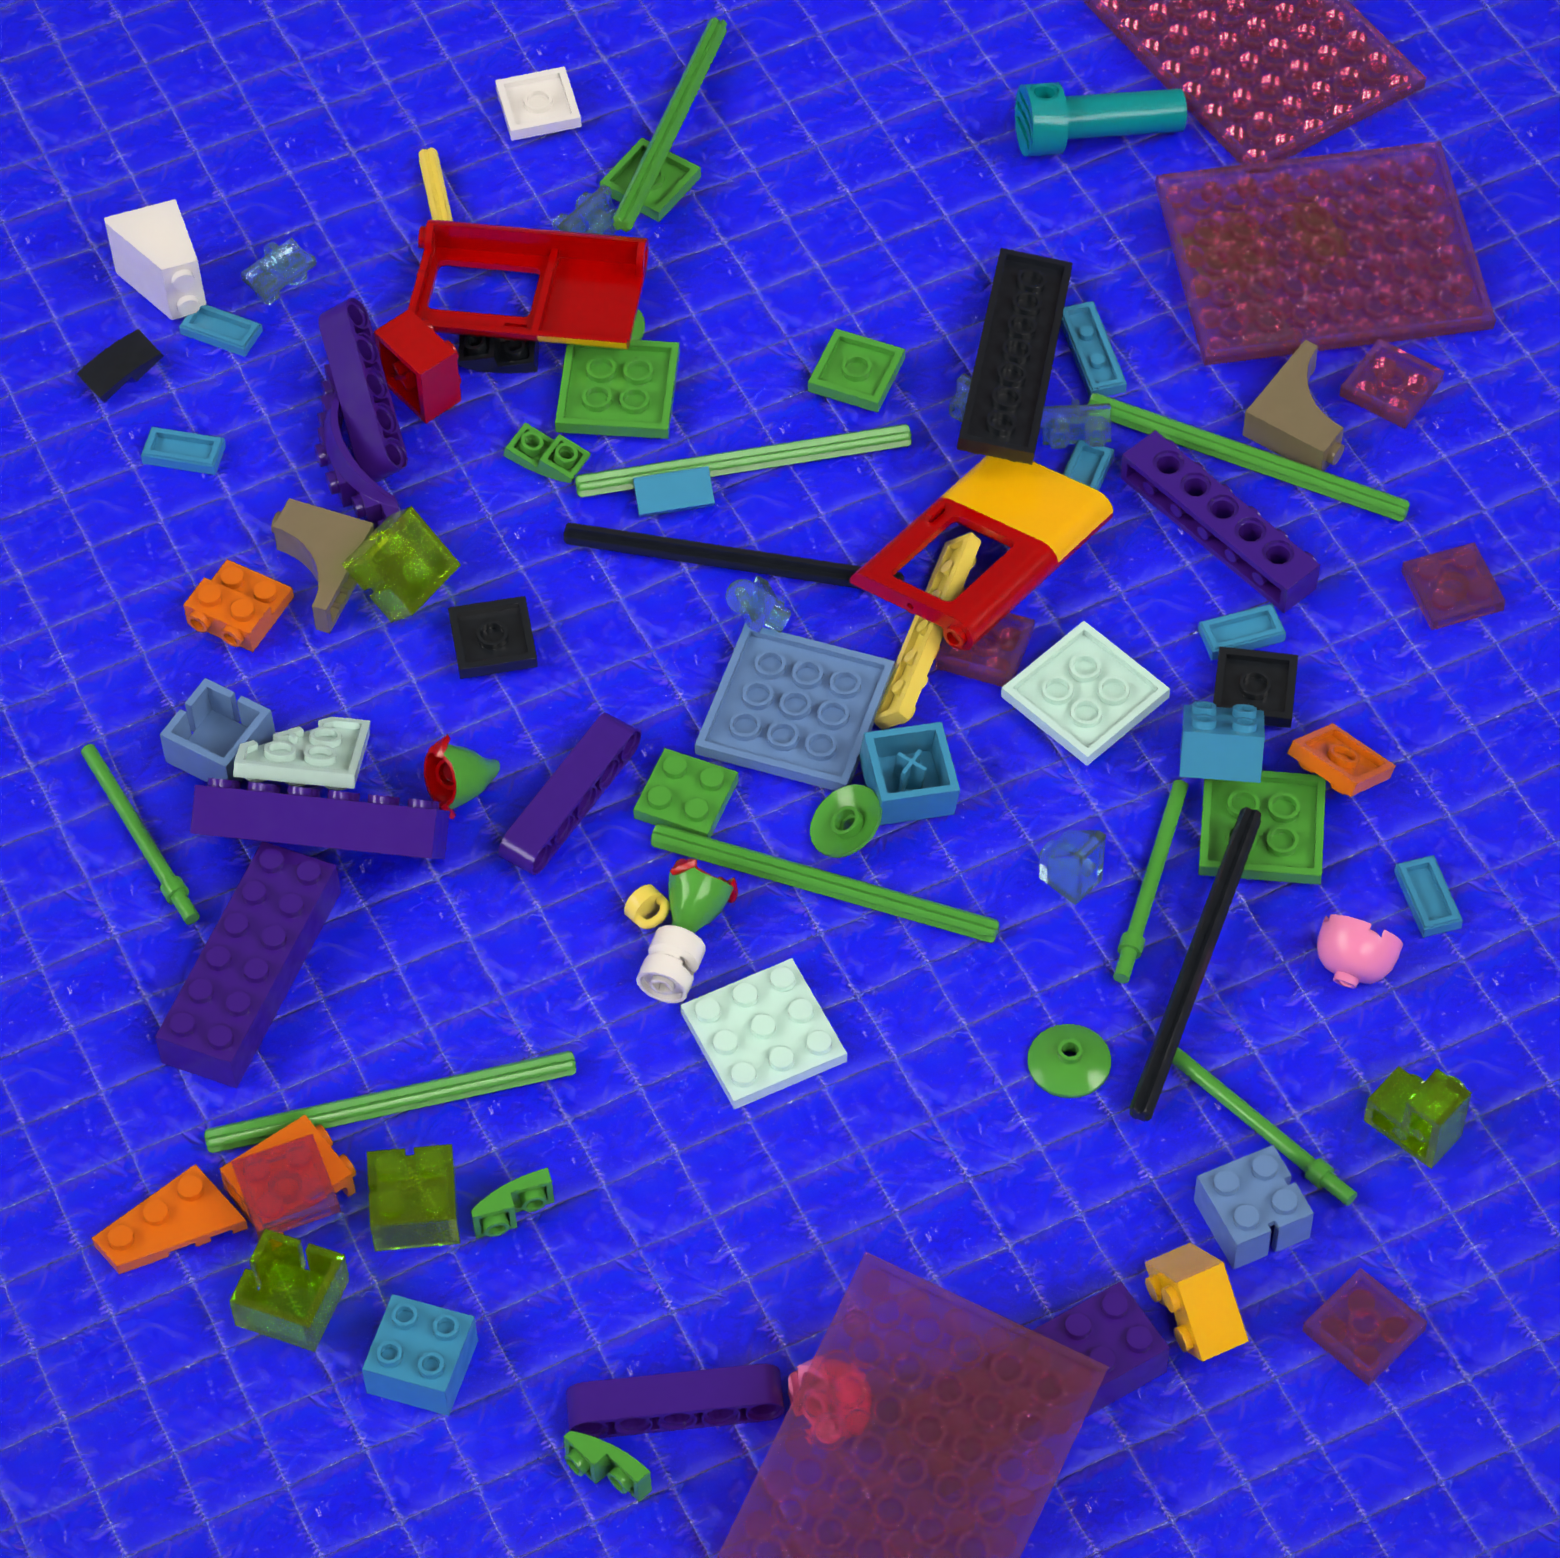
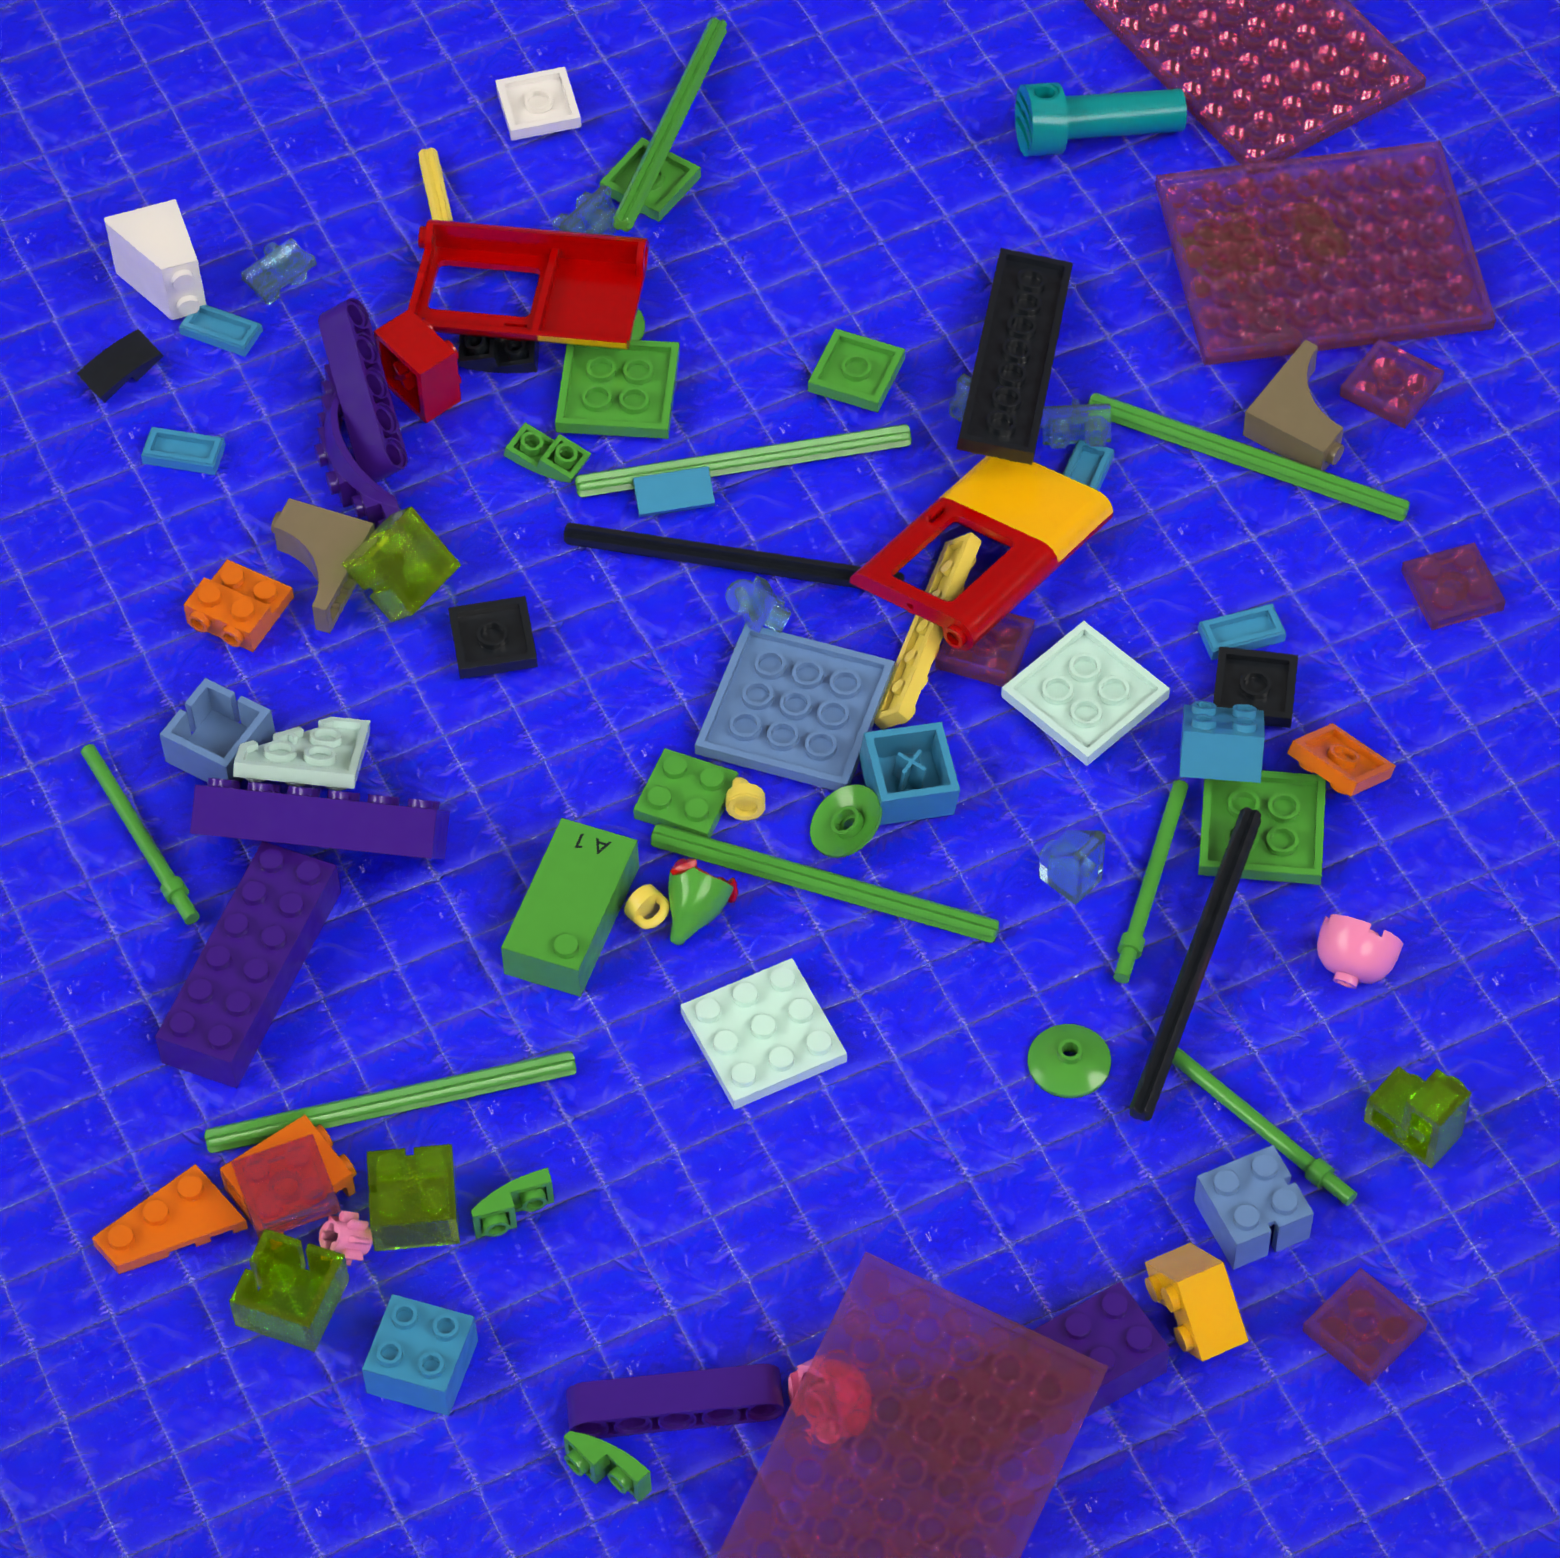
(346, 1236): none -> bright pink gear
(456, 774): hat -> none
(569, 793): dark purple beam -> none
(570, 907): none -> bright green brick
(671, 964): white wheel -> none
(745, 800): none -> light yellow tile
(1092, 350): dark azure tile -> none
(1220, 521): dark purple brick -> none
(1428, 896): dark azure tile -> none

